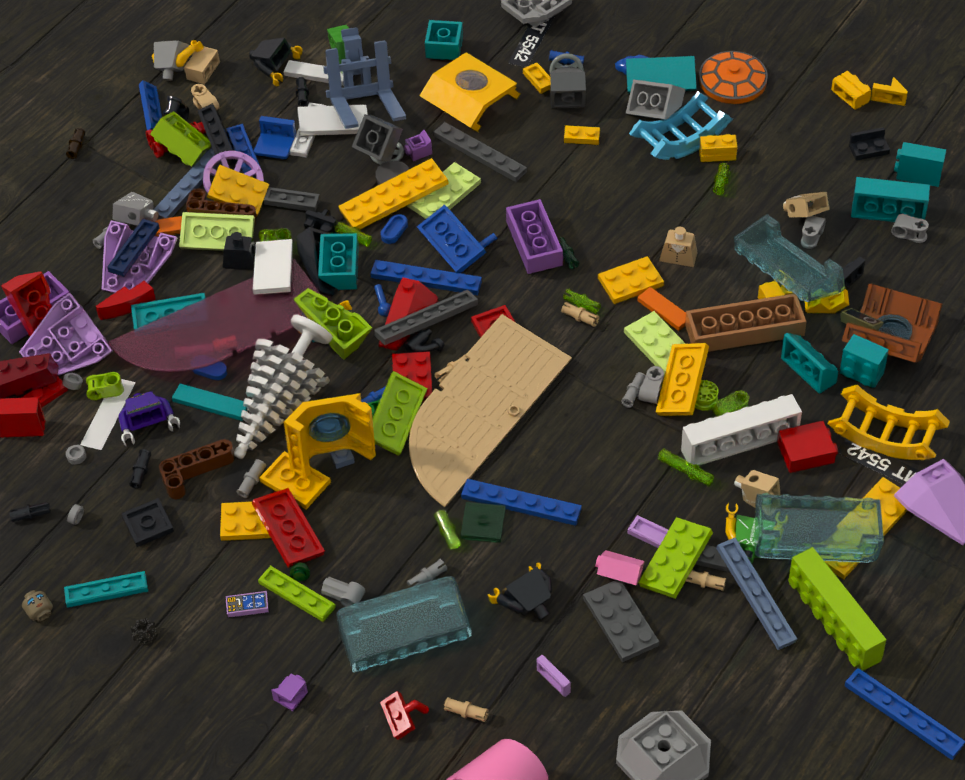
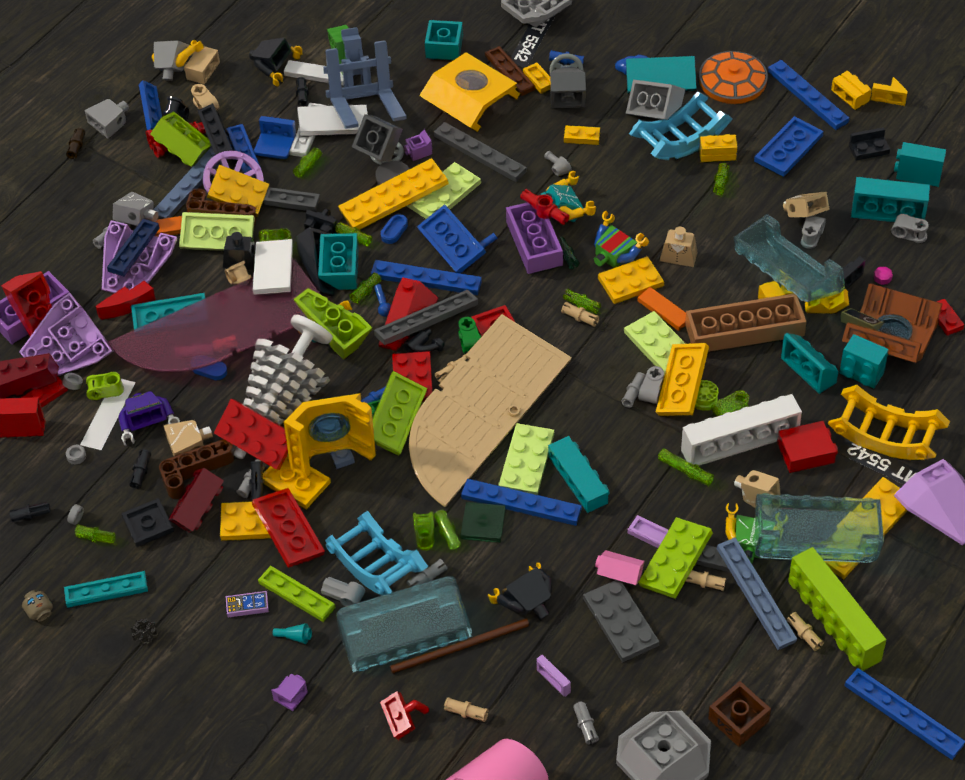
(94, 534): none -> clear neon green axle
(107, 116): none -> light grey torso
(186, 436): none -> tan torso
(196, 500): none -> dark red wedge
(209, 401): teal tile -> none
(237, 273): none -> tan piece
(253, 434): none -> red plate
(256, 479): none -> black pin
(298, 633): none -> teal cone
(299, 572): dark green plate -> none
(307, 162): none -> clear neon green pin
(365, 287): none -> clear neon green pin
(406, 560): none -> medium azure fence
(424, 530): none -> clear neon green piece
(459, 646): none -> reddish brown piece
(468, 333): none -> green piece
(507, 67): none -> reddish brown tile
(526, 458): none -> yellowish green plate
(544, 206): none -> red pin
(561, 165): none -> light grey bar
(566, 199): none -> torso
(578, 474): none -> teal brick
(585, 723): none -> light grey axle
(614, 245): none -> torso
(739, 713): none -> reddish brown brick
(788, 146): none -> blue plate
(805, 631): none -> tan pin
(808, 94): none -> blue plate
(883, 275): none -> dark pink tile
(949, 319): none -> red plate

